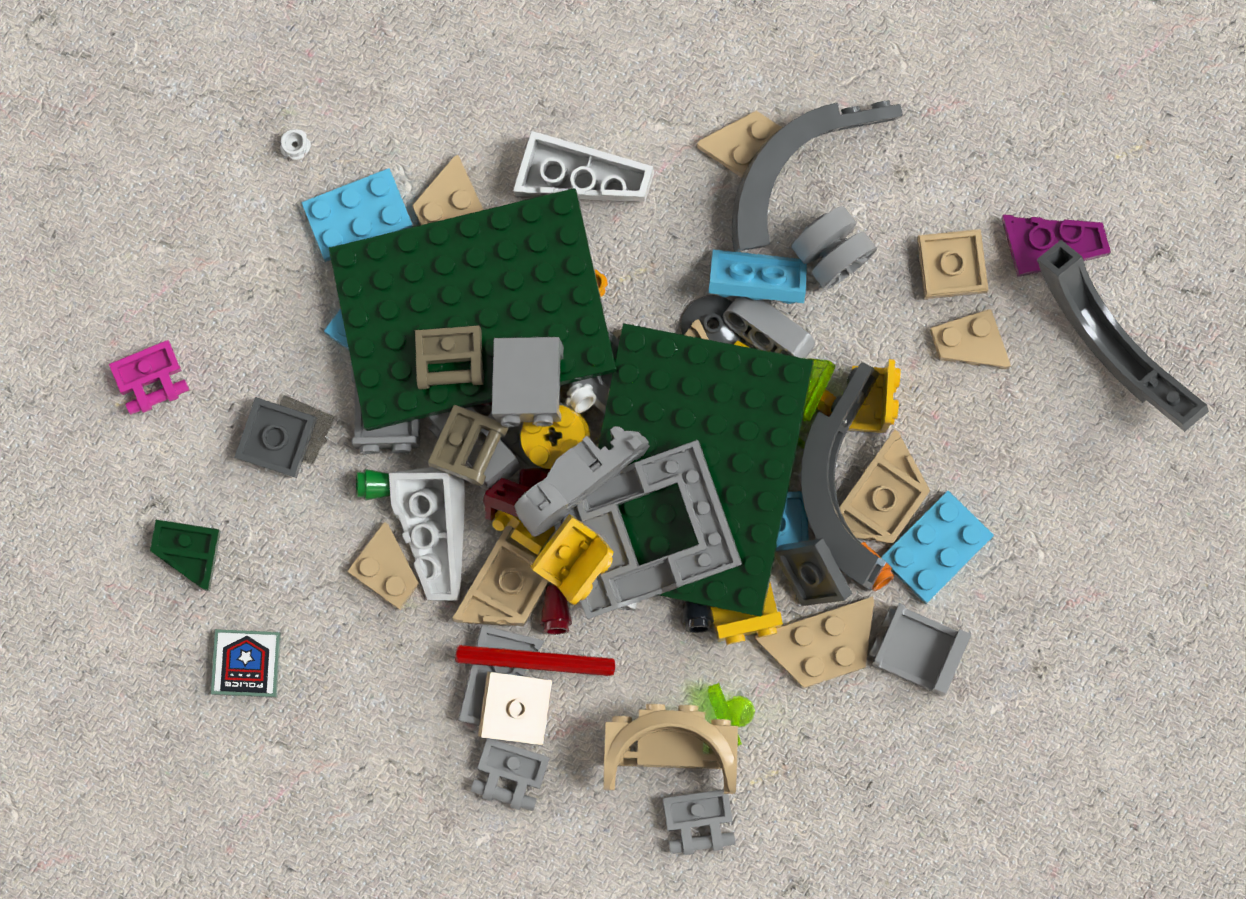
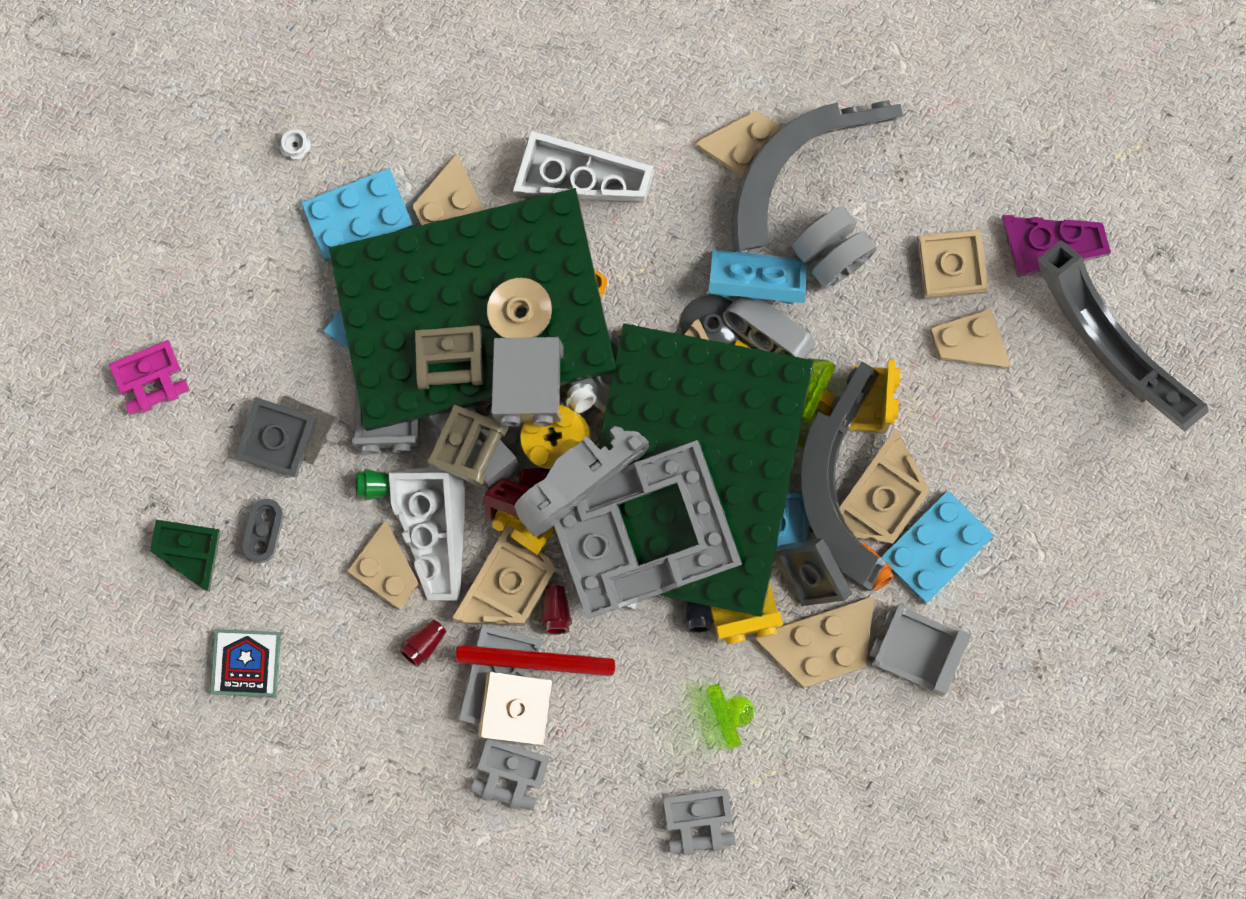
(262, 531): none -> dark grey plate
(422, 643): none -> dark red cone
(512, 296): none -> tan dish
(573, 559): yellow bracket -> none
(671, 741): tan piece -> none

